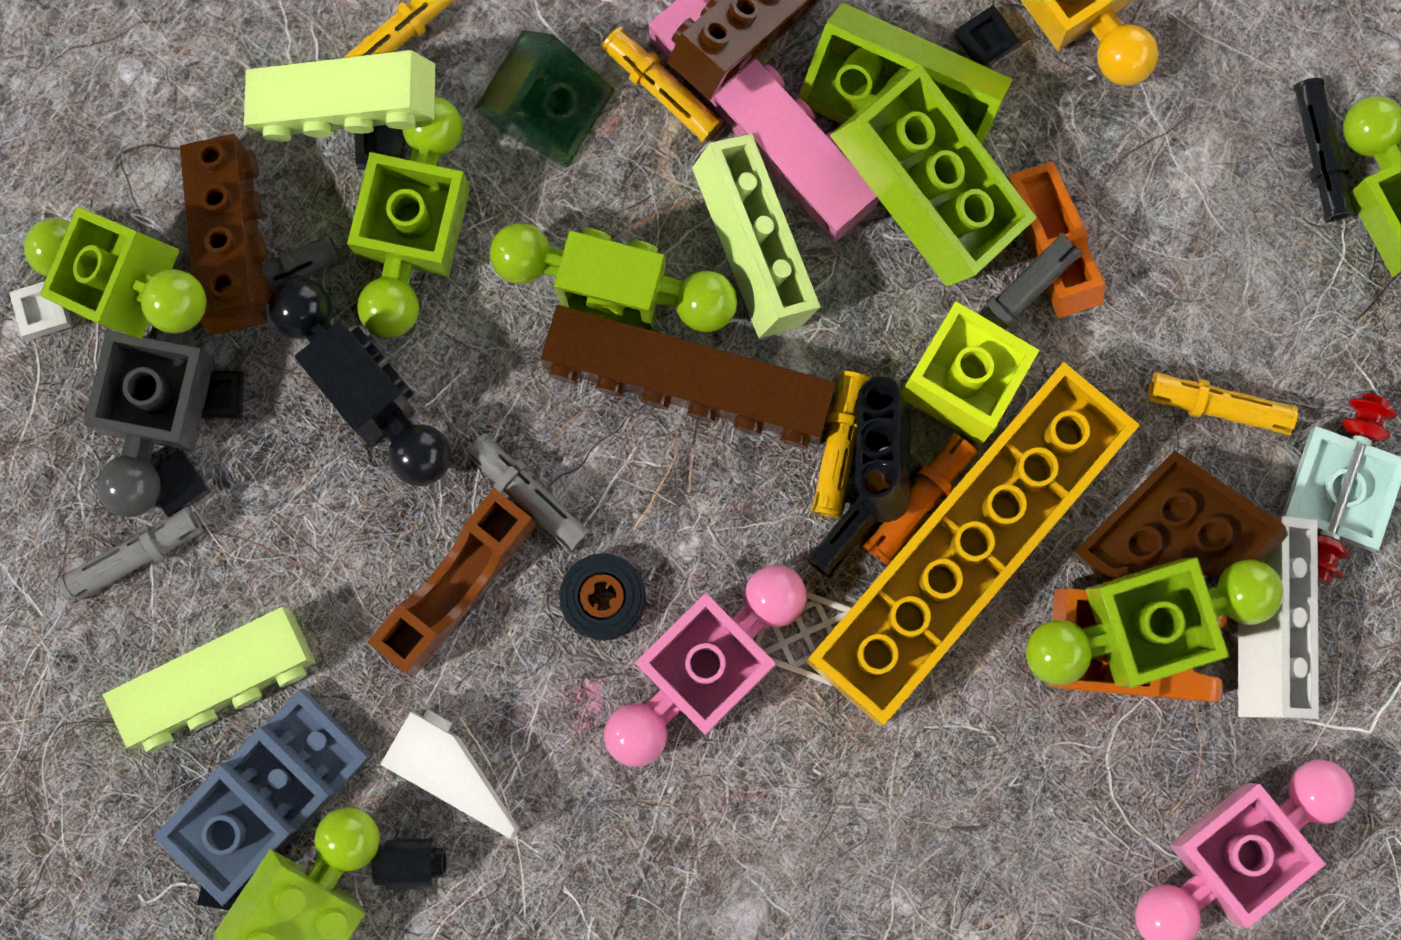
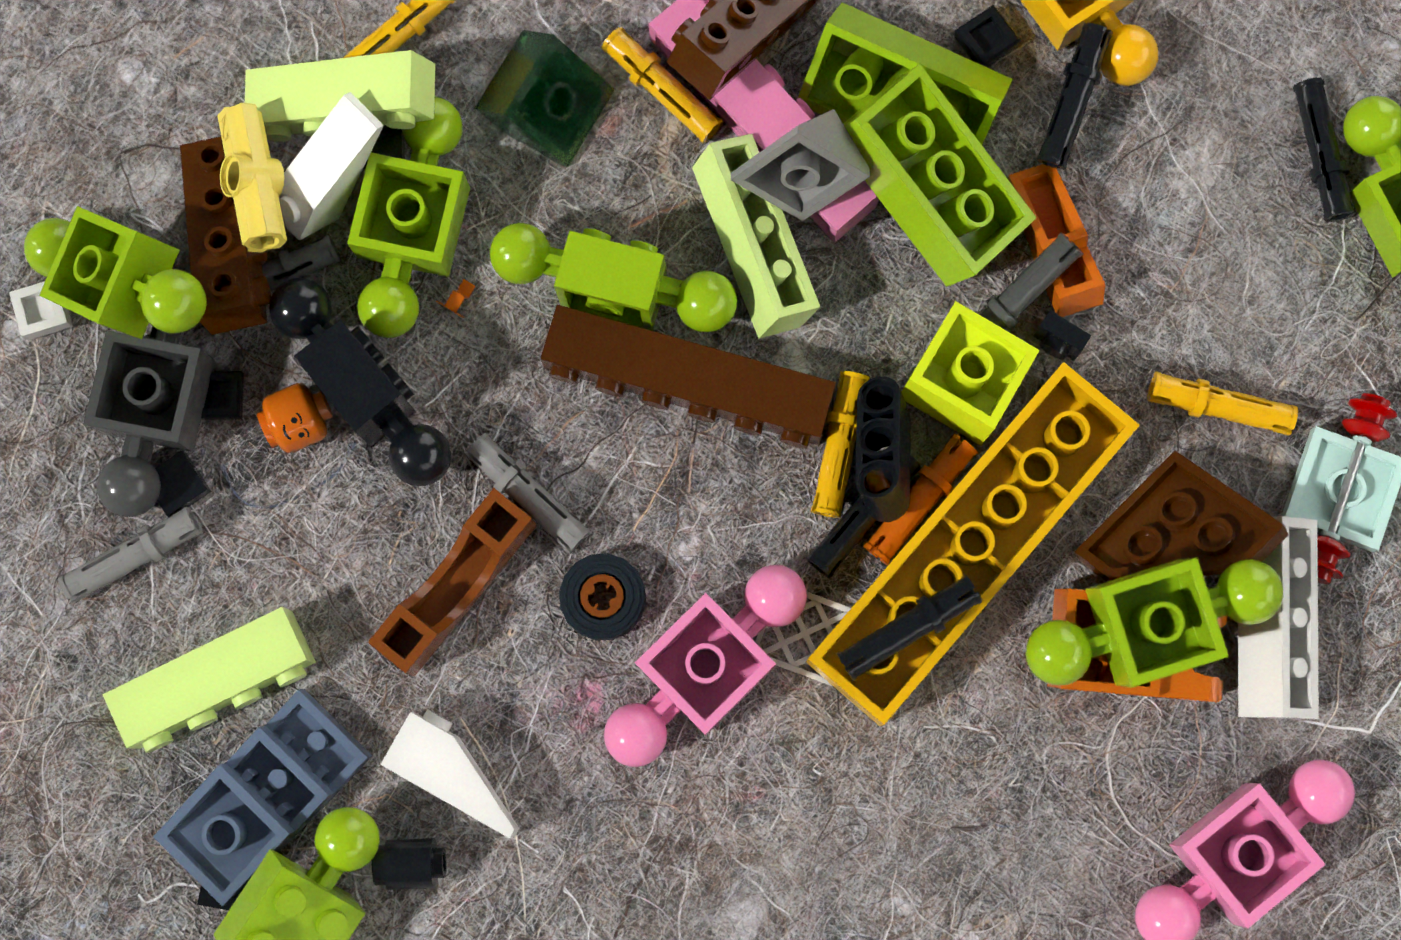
(252, 177): none -> light yellow piece
(294, 417): none -> orange head
(328, 168): none -> white slope
(457, 297): none -> orange piece
(805, 167): none -> light grey slope
(909, 627): none -> black pin
(1061, 337): none -> black plate
(1075, 94): none -> black pin

